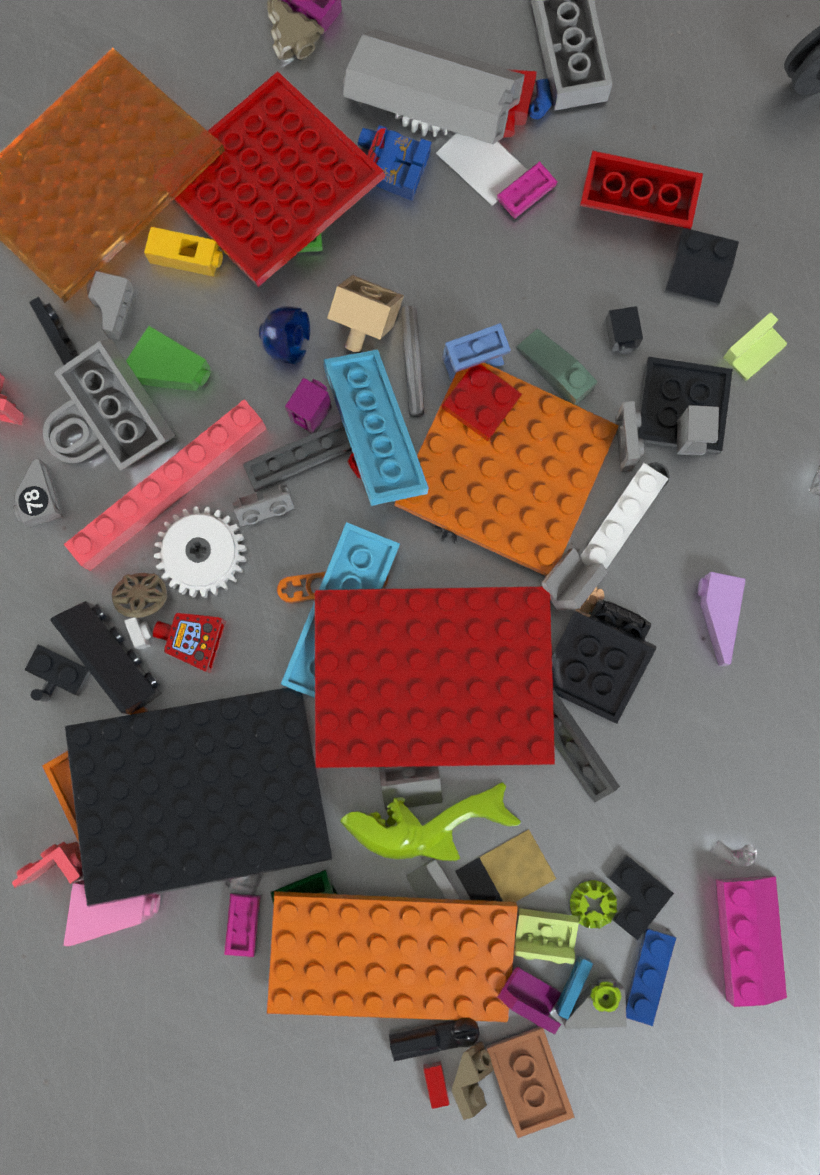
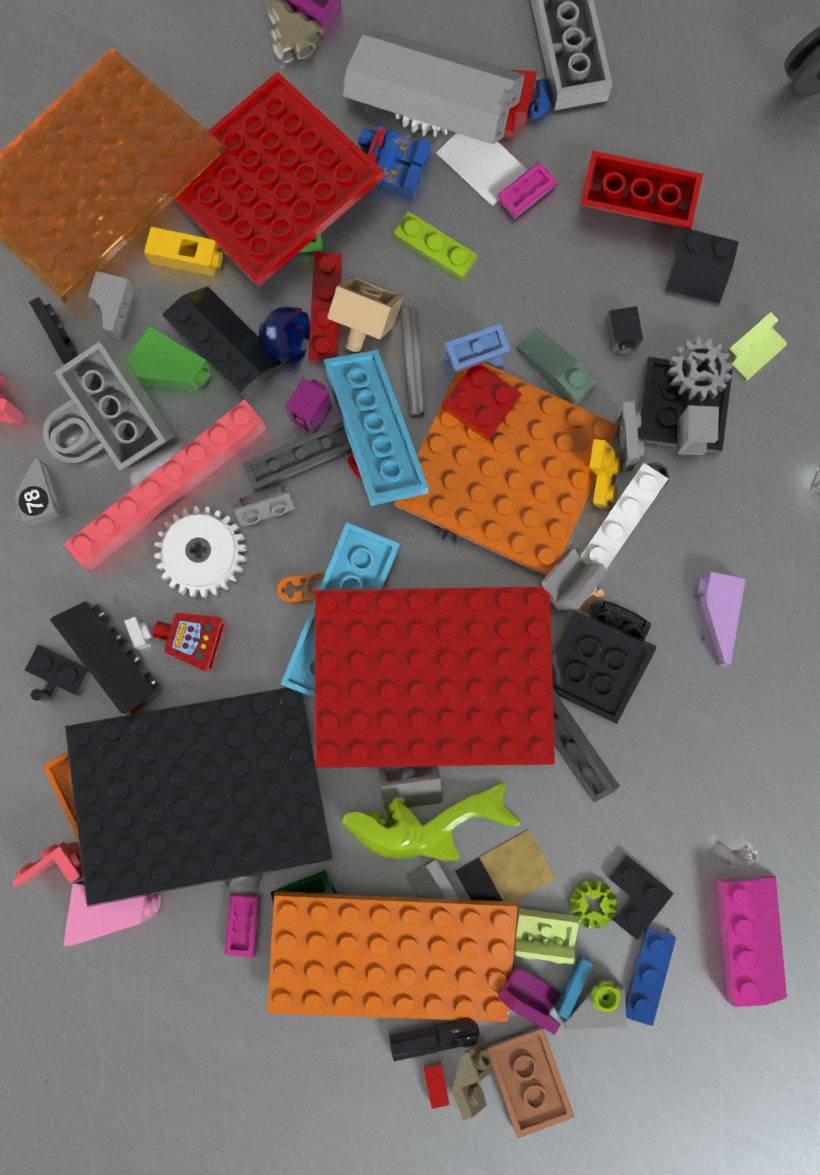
(139, 594): dark tan wheel -> none
(222, 340): none -> black slope
(323, 331): none -> red plate
(435, 246): none -> lime plate
(606, 466): none -> yellow plate
(709, 377): none -> light grey gear

